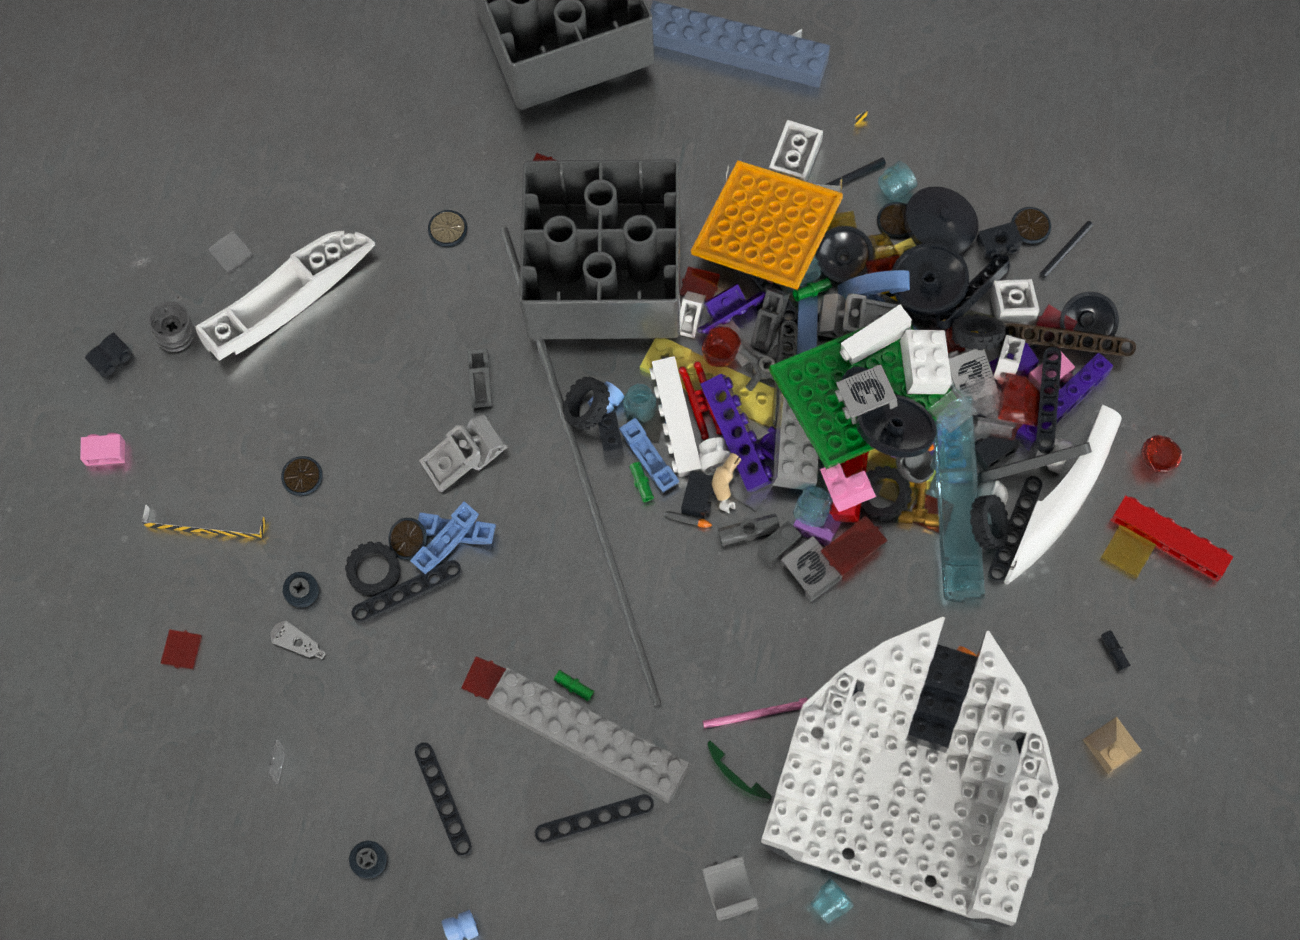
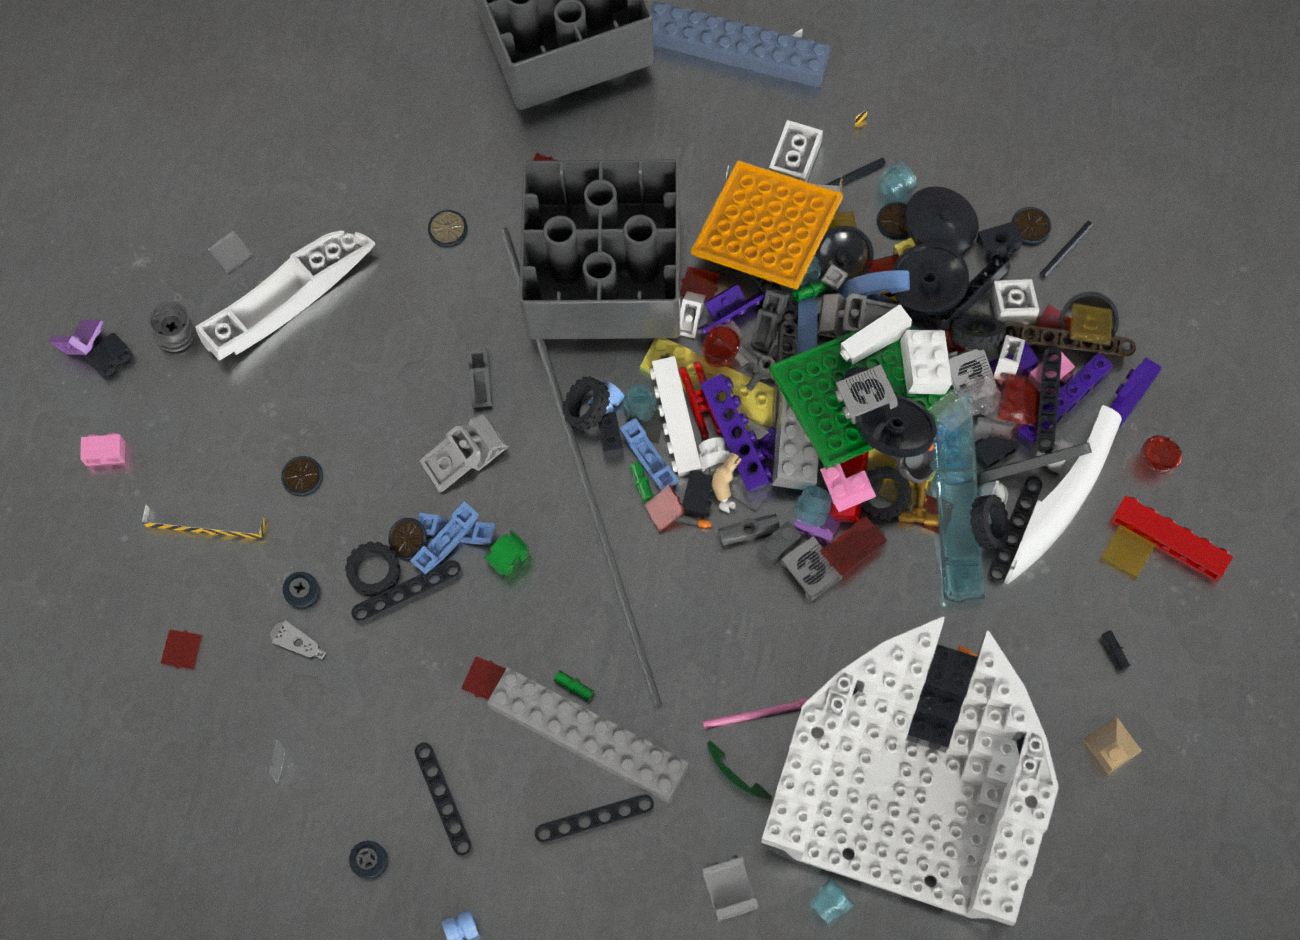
(81, 341): none -> medium lavender bracket
(507, 553): none -> green brick
(665, 508): none -> clear red piece
(834, 277): none -> light grey tile
(881, 245): clear yellow slope -> none
(1091, 324): none -> clear yellow tile
(1133, 390): none -> dark purple bracket

